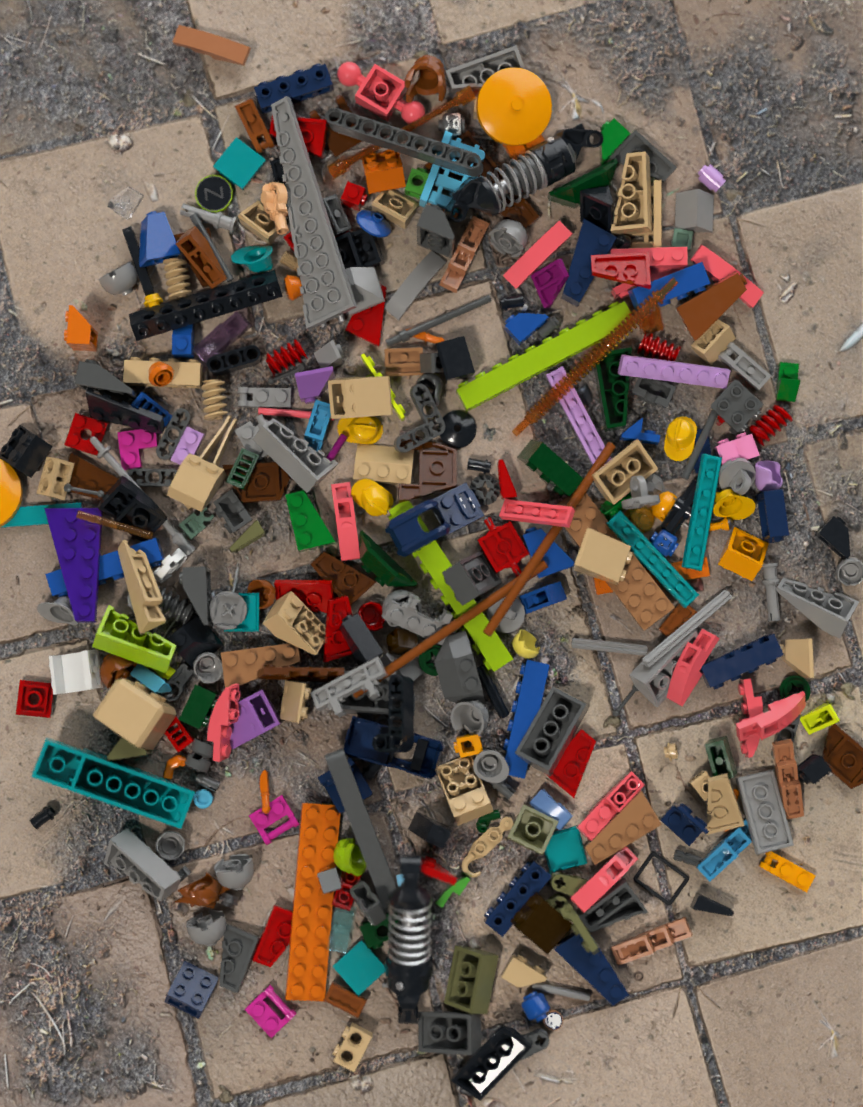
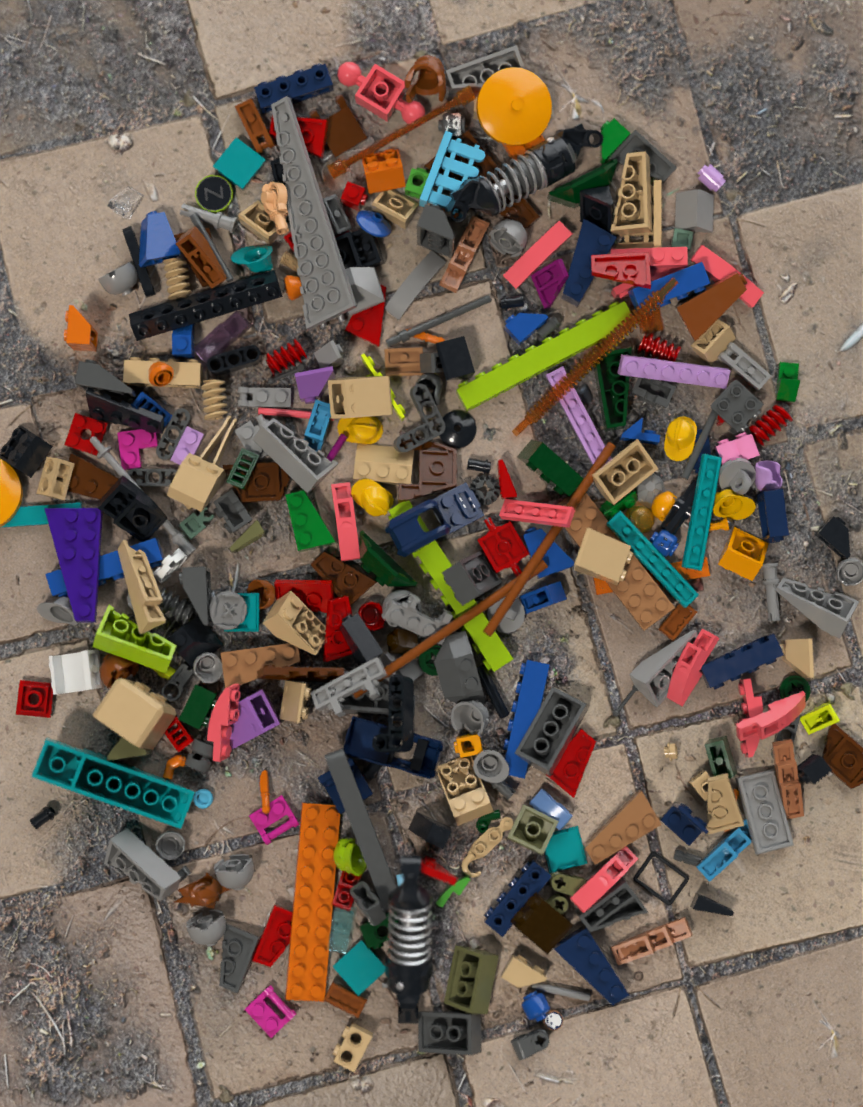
(68, 488): dark grey hinge -> none
(113, 524): clear orange bar -> none
(150, 679): medium azure slope -> none
(153, 300): yellow plate -> none
(191, 989): dark blue bracket -> none
(207, 782): dark grey pin -> none
(212, 45): nougat slope -> none
(228, 900): flat silver plate -> none
(329, 880): slope -> none
(410, 148): dark grey beam -> none
(491, 1062): black slope -> none
(525, 644): light yellow hair -> none
(579, 928): olive hinge -> none
(608, 646): light grey axle -> none
(610, 805): coral slope -> none
(623, 242): black hinge -> none
(639, 494): light grey tile -> none
(684, 630): light grey axle -> none
(788, 871): light orange plate -> none

